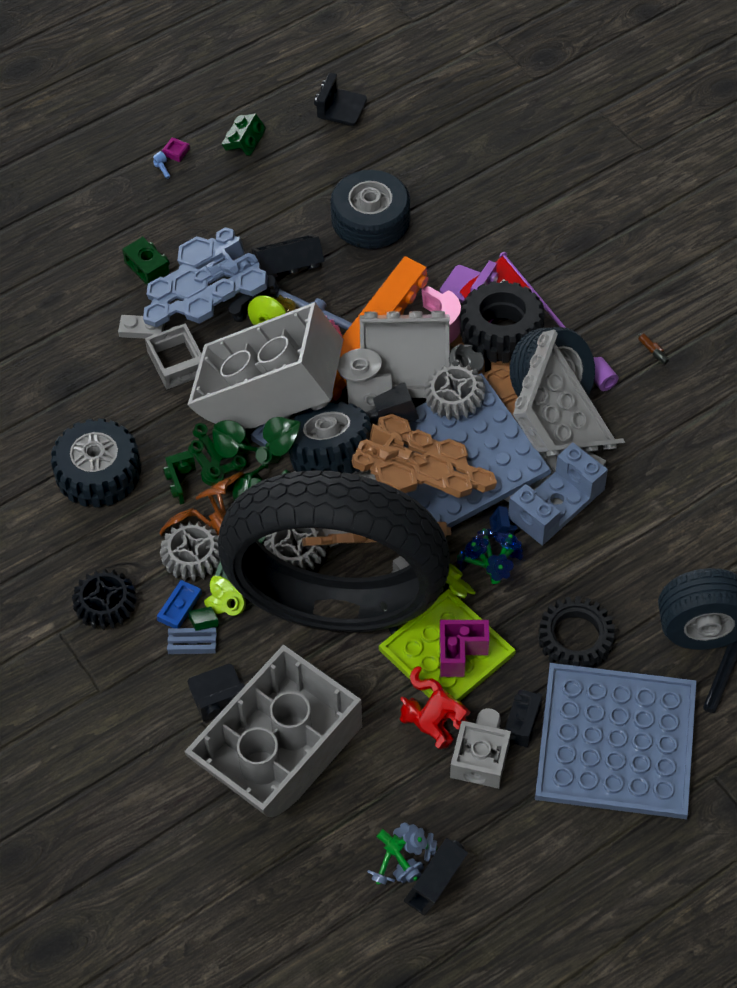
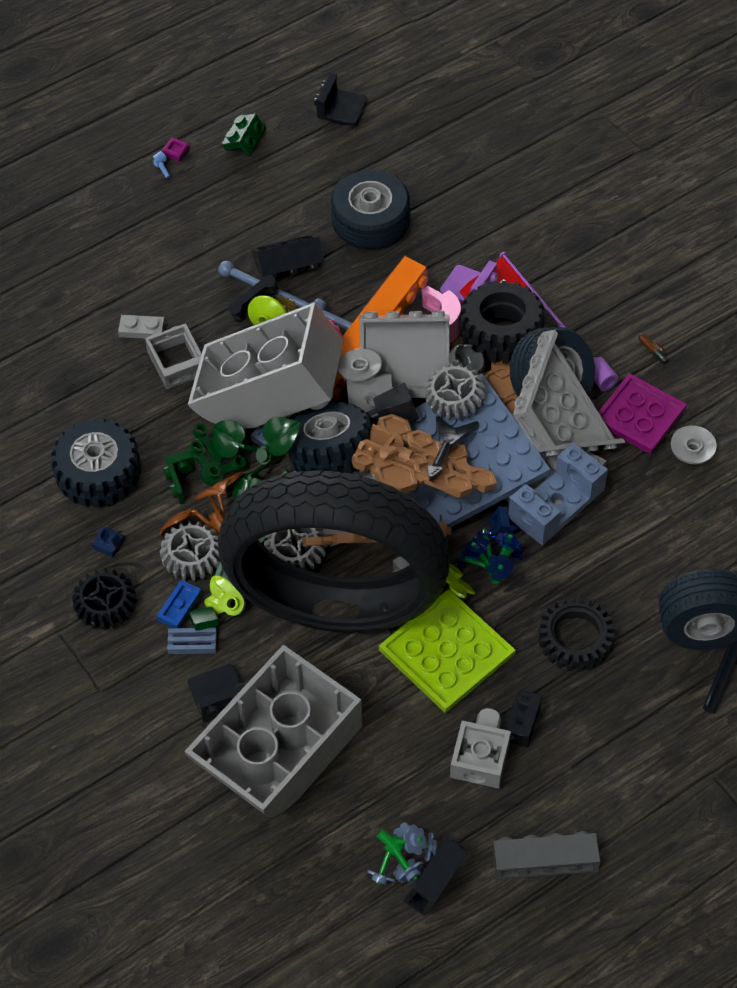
(108, 541): none -> dark blue tile
(145, 260): dark green brick -> none
(199, 265): sand blue piece -> none
(436, 711): red animal -> none
(448, 438): none -> black piece
(461, 639): magenta brick -> none
(546, 855): none -> dark grey brick
(617, 741): sand blue plate -> none
(641, 413): none -> magenta plate
(696, 438): none -> light grey dish

